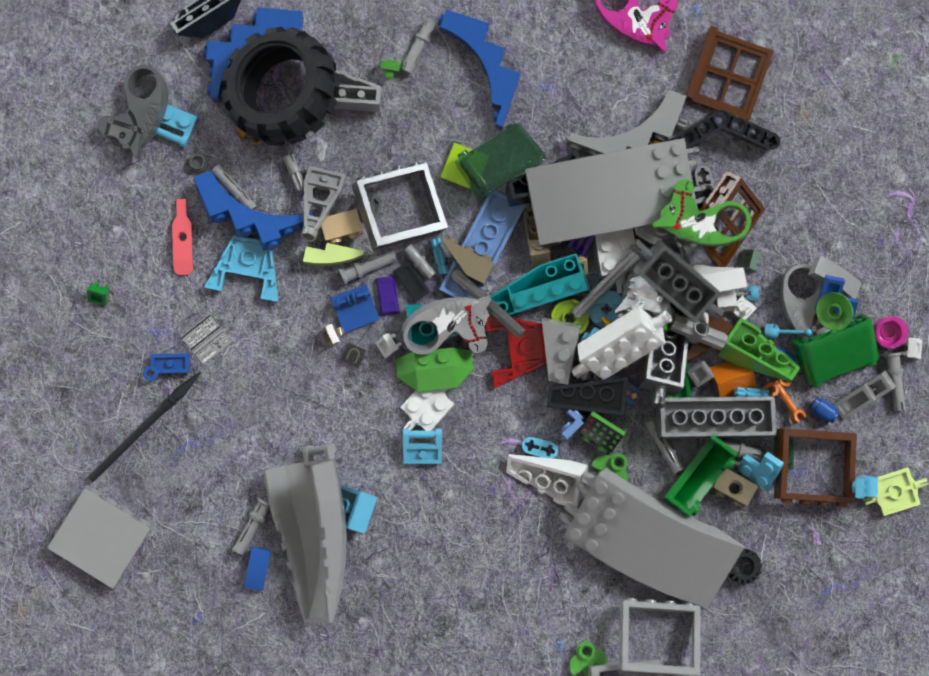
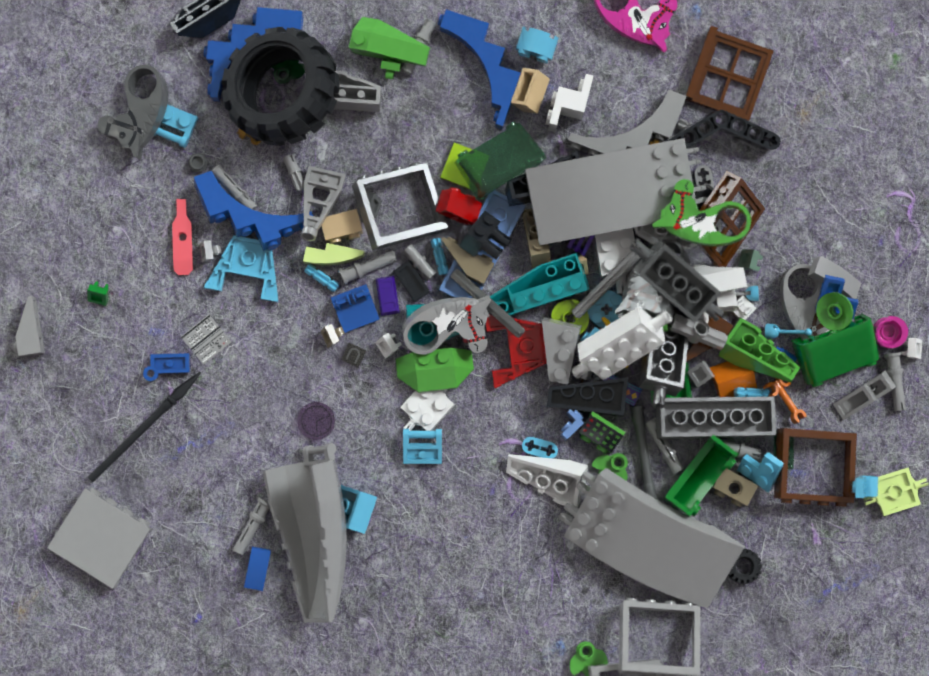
(29, 334): none -> light grey slope
(208, 251): none -> light grey tile
(292, 68): none -> dark green plate
(316, 420): none -> clear purple tile
(321, 277): none -> medium azure axle
(380, 40): none -> bright green wedge
(459, 206): none -> red brick
(481, 232): none -> black brick
(530, 90): none -> tan piece
(537, 44): none -> medium azure brick
(569, 103): none -> white bracket
(638, 421): none -> dark grey piece
(823, 410): blue brick -> none

